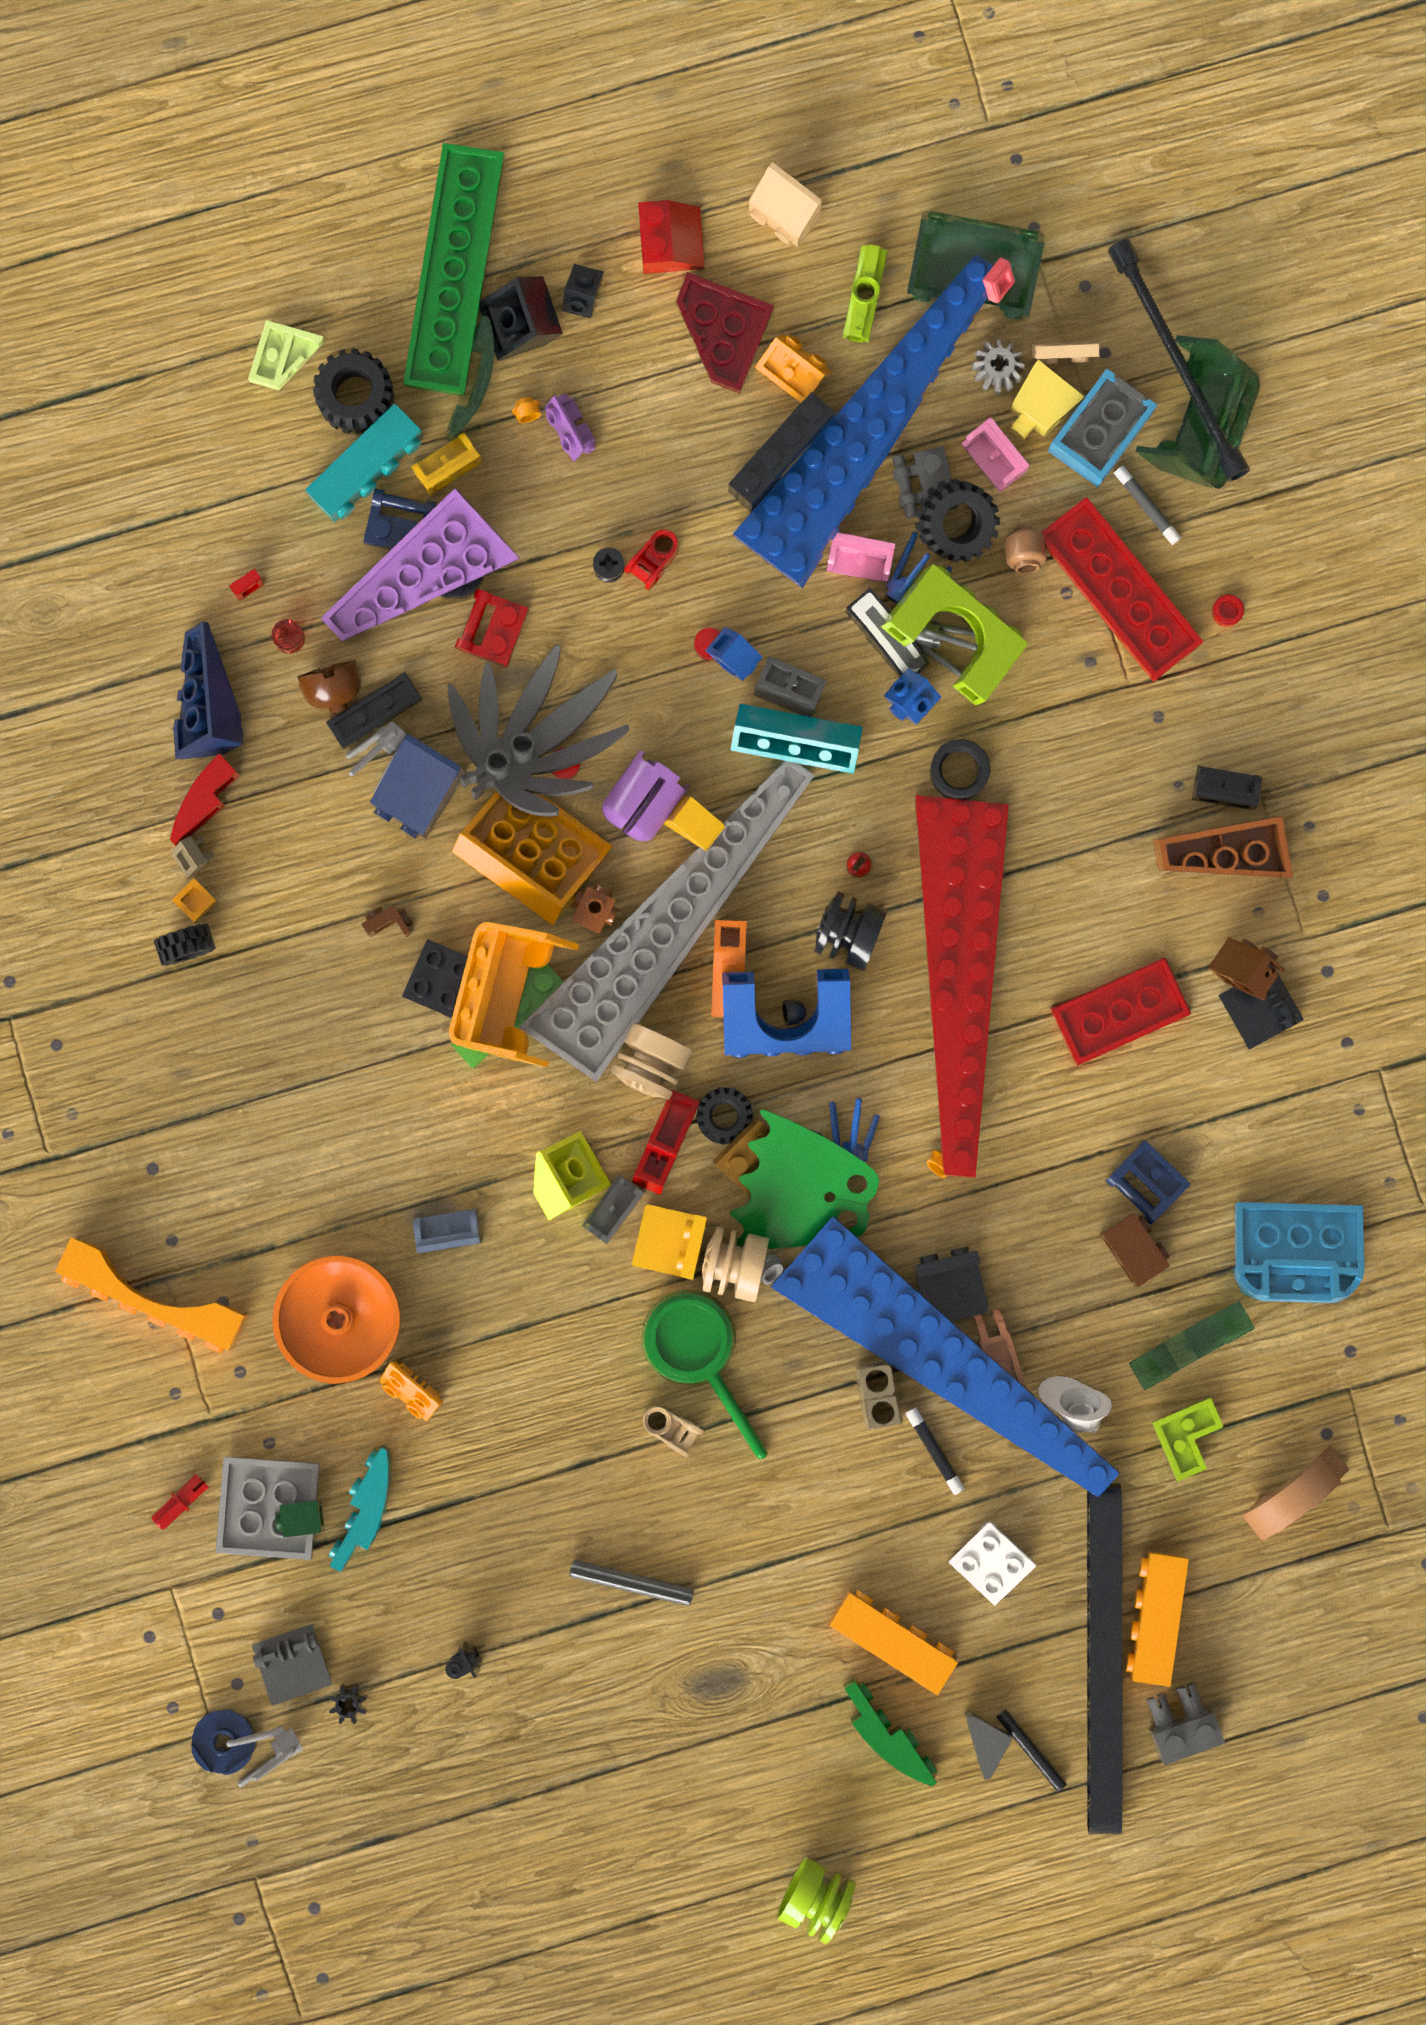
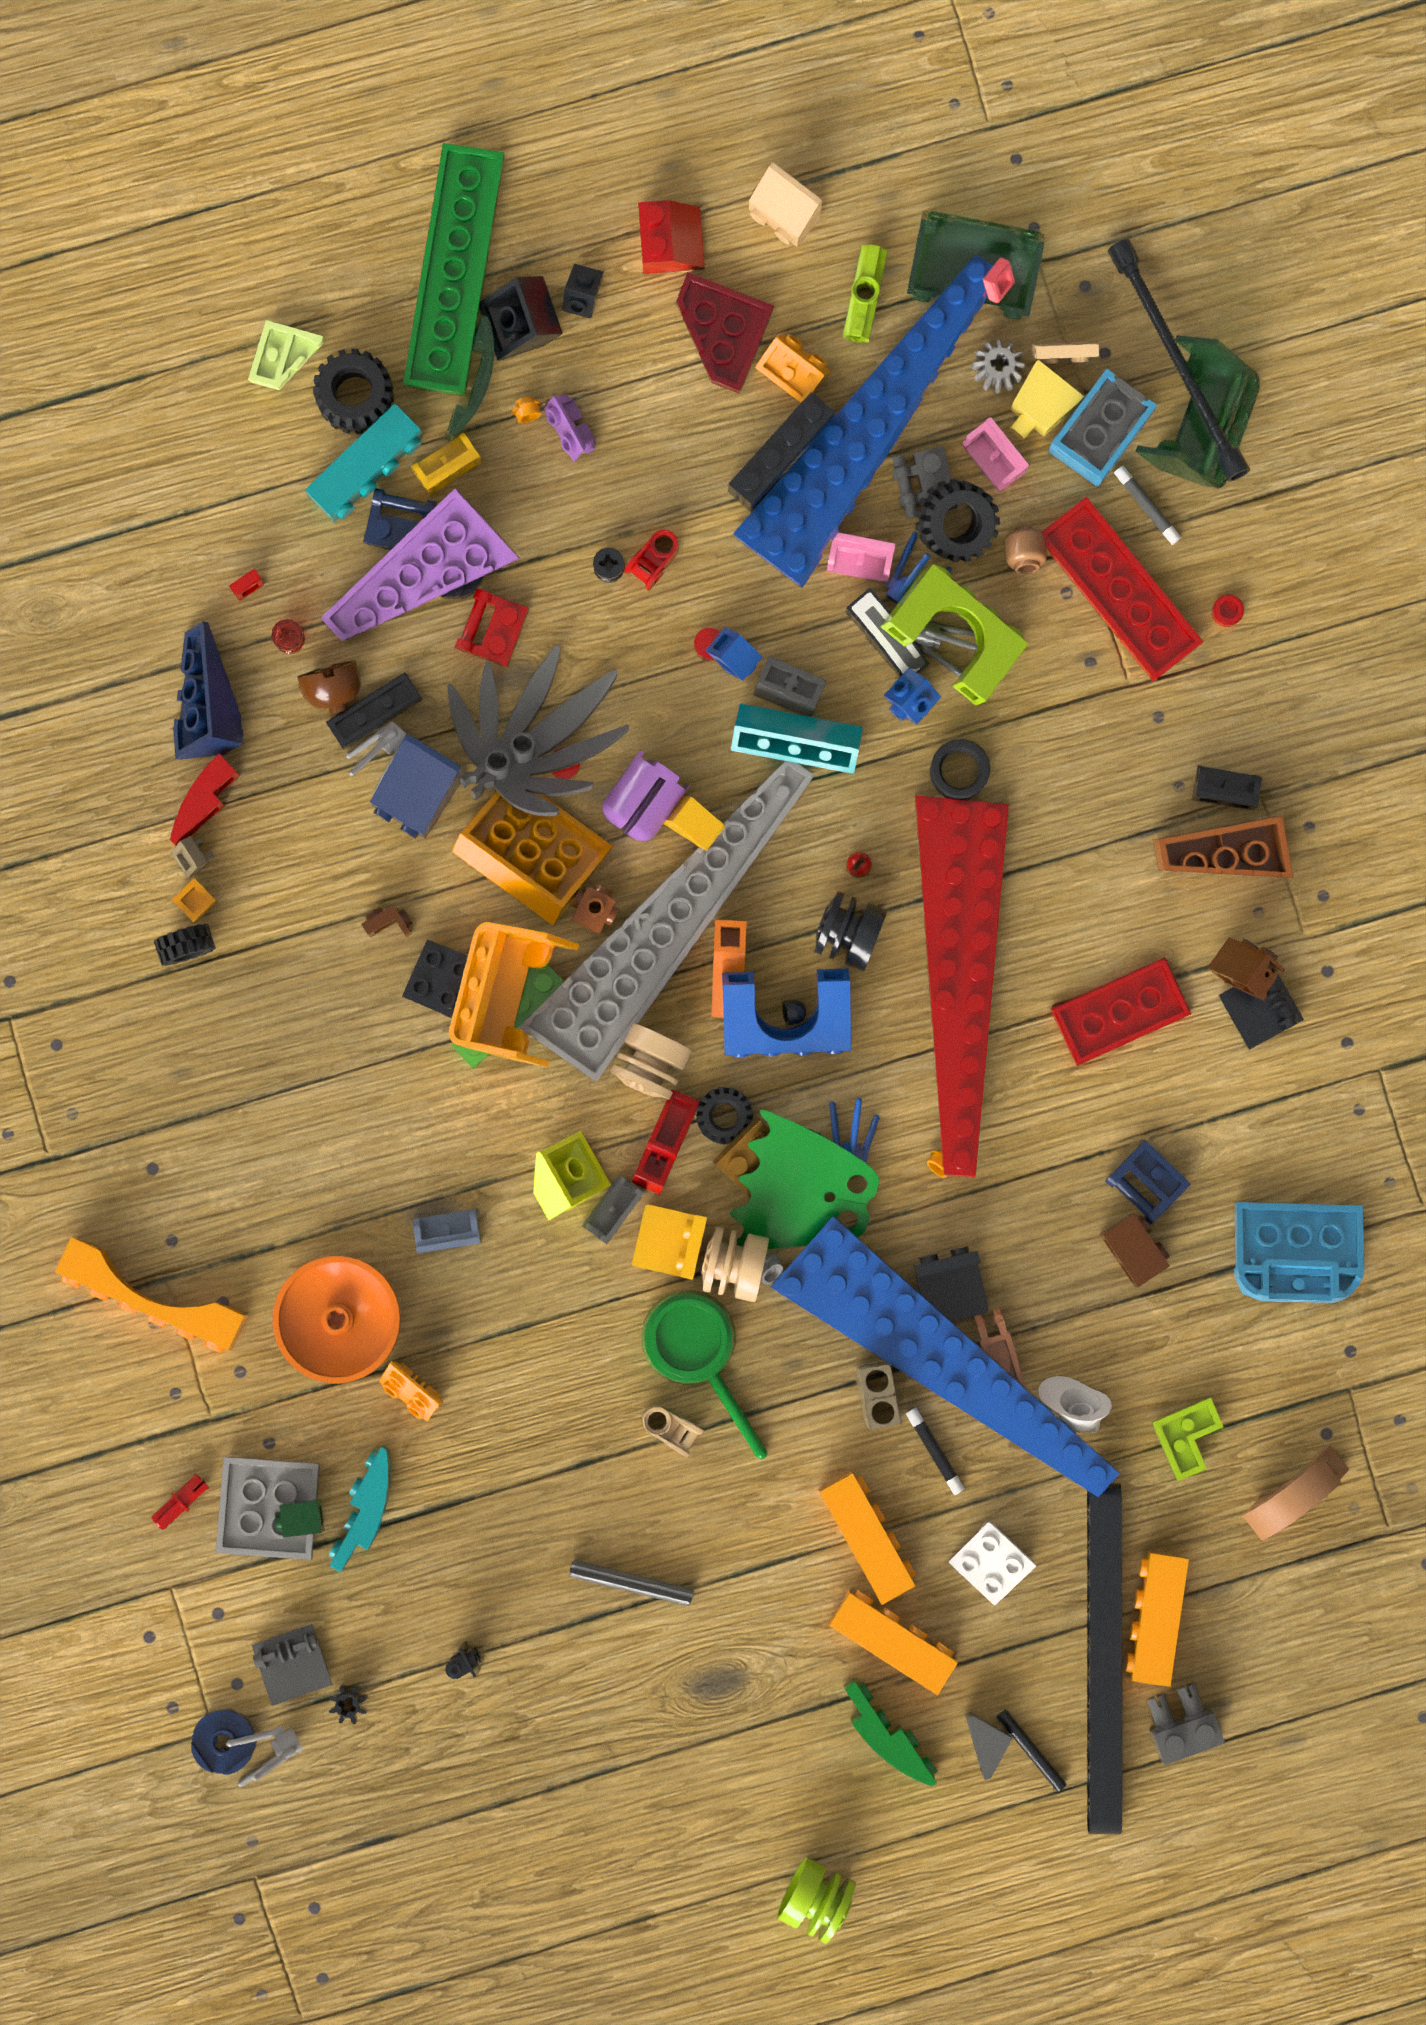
(867, 1538): none -> light orange brick
(1191, 1344): clear green slope -> none

